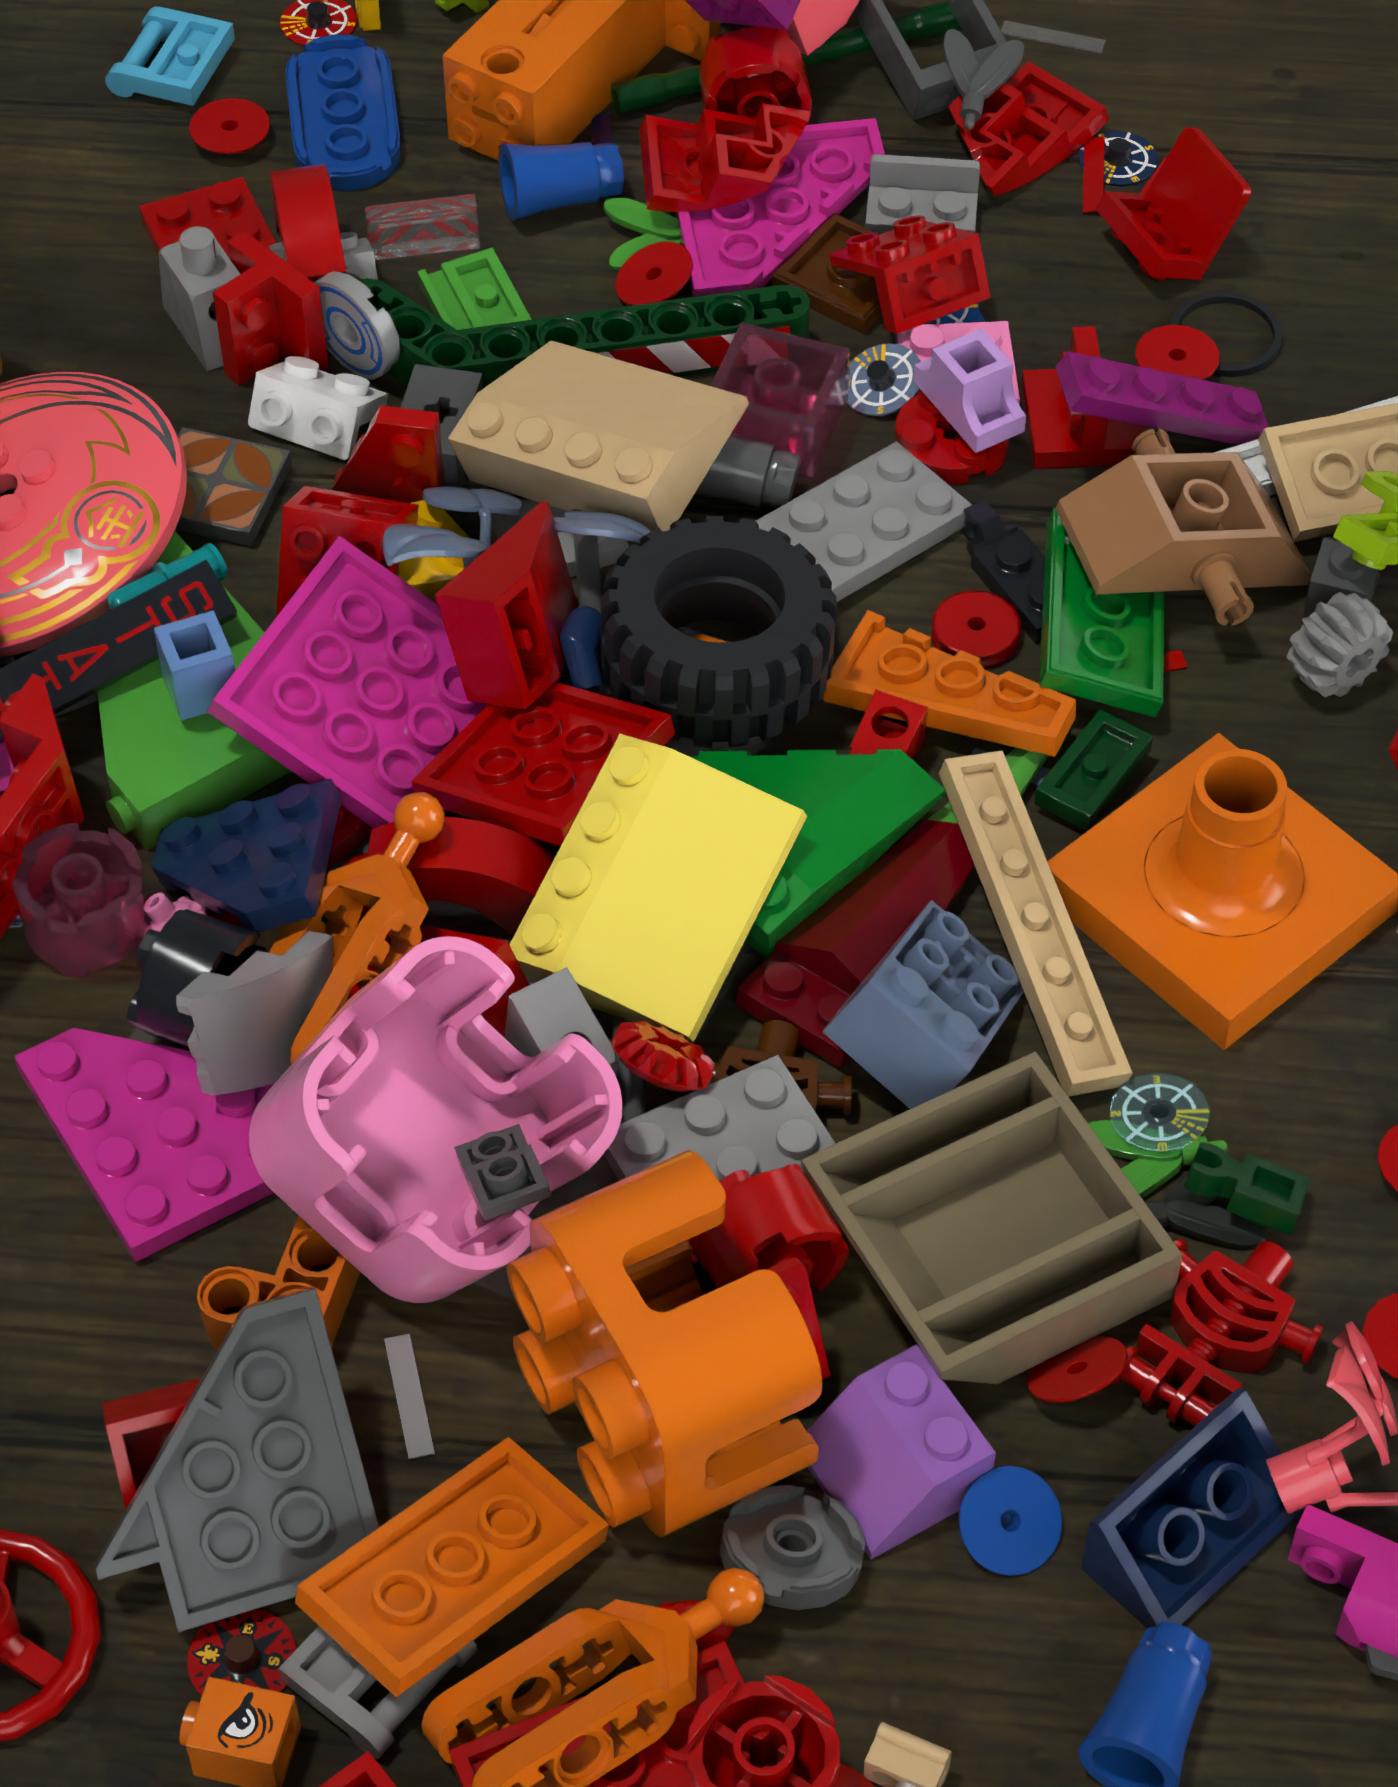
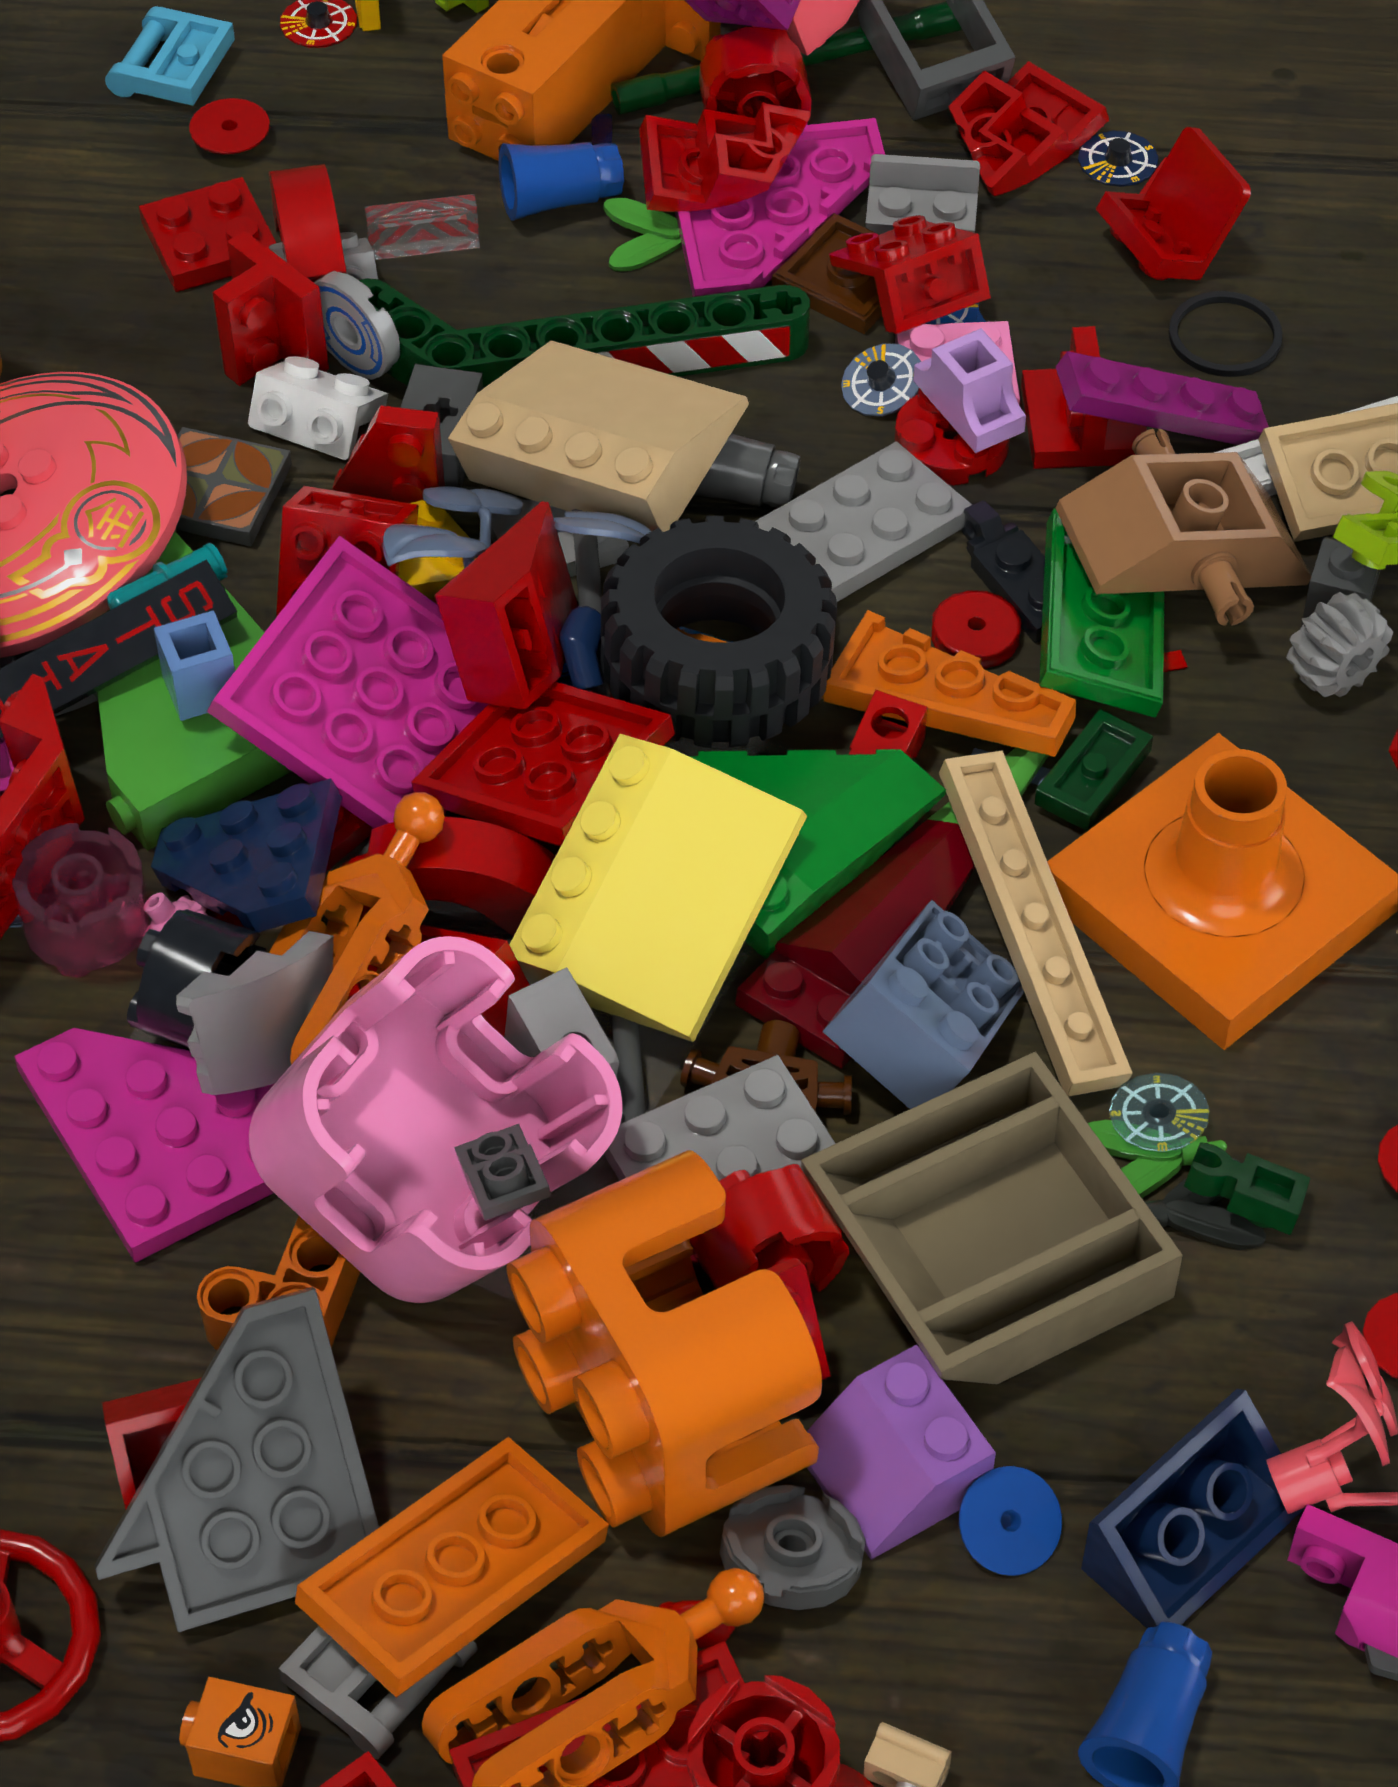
(188, 278): light grey torso -> none
(241, 1650): piece -> none
(344, 111): blue tile -> none
(409, 1396): light grey piece -> none
(472, 292): bright green plate -> none
(654, 273): red piece -> none
(662, 1057): red gear -> none
(791, 388): clear pink brick -> none
(978, 82): dark grey piece -> none
(1053, 36): clear piece -> none
(1078, 1370): red piece -> none
(1093, 173): red piece -> none
(1178, 351): red piece -> none
(1226, 1320): red piece -> none

